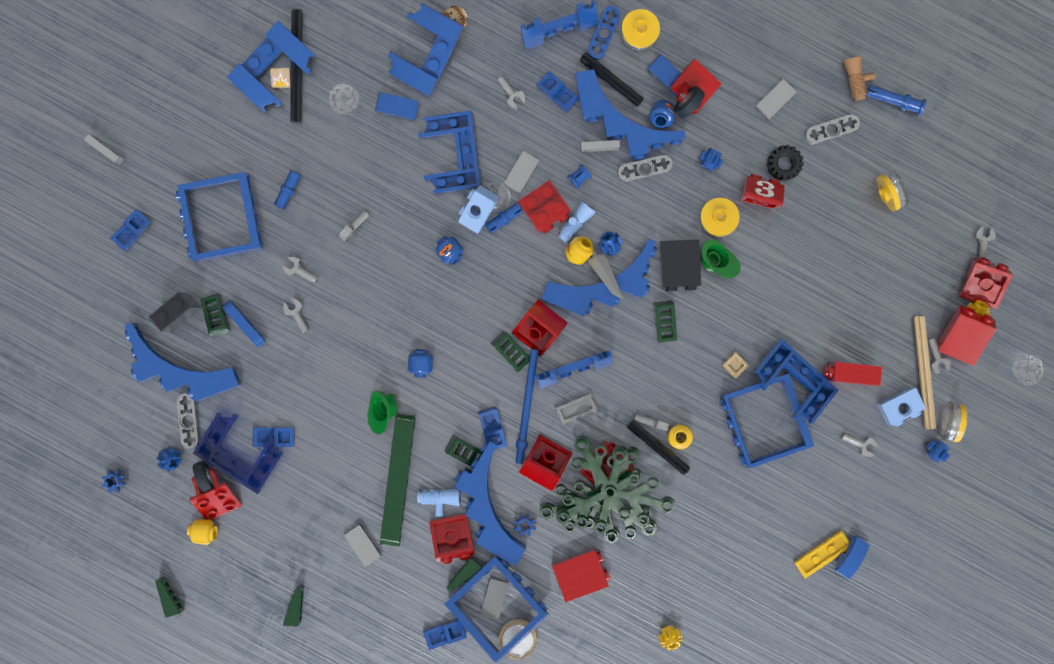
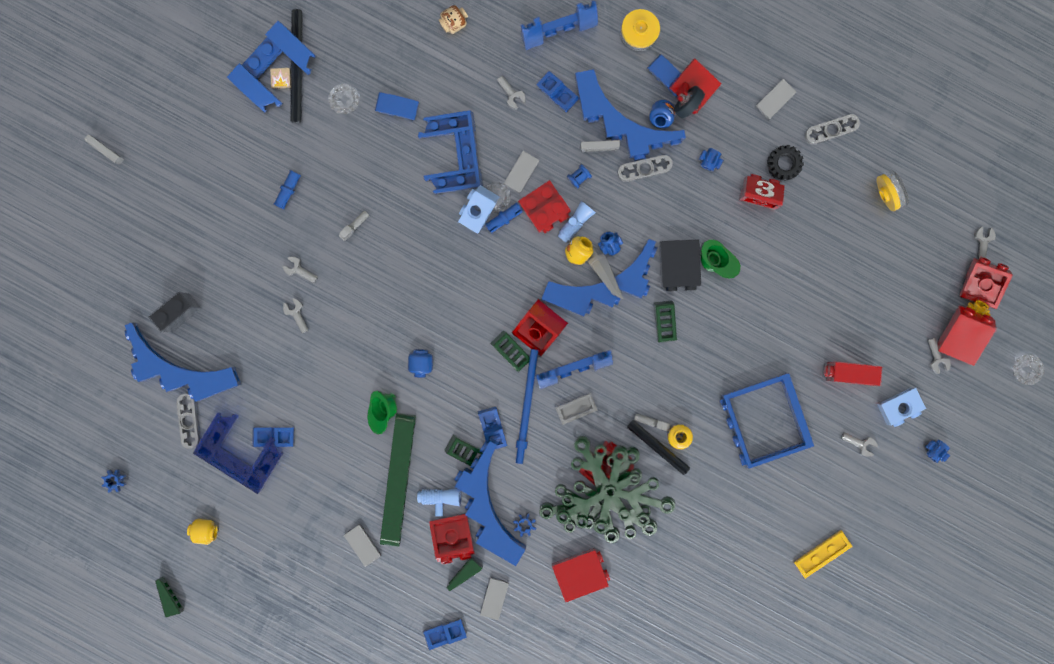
(131, 230): blue slope -> none
(169, 459): blue gear -> none
(212, 497): red plate -> none
(214, 332): dark green slope -> none
(243, 323): blue beam -> none
(250, 210): blue window -> none
(294, 612): dark green slope -> none
(448, 33): blue wedge -> none
(449, 250): blue head -> none
(515, 579): blue window -> none
(525, 647): clear piece -> none
(545, 462): red slope -> none
(611, 79): black axle -> none
(614, 21): blue beam -> none
(670, 637): yellow gear -> none
(719, 217): yellow piece -> none
(735, 365): tan tile -> none
(820, 388): blue wedge -> none
(851, 561): blue slope -> none
(856, 78): medium nougat piece -> none
(905, 102): blue pin -> none
(924, 372): tan axle -> none
(953, 422): clear piece -> none

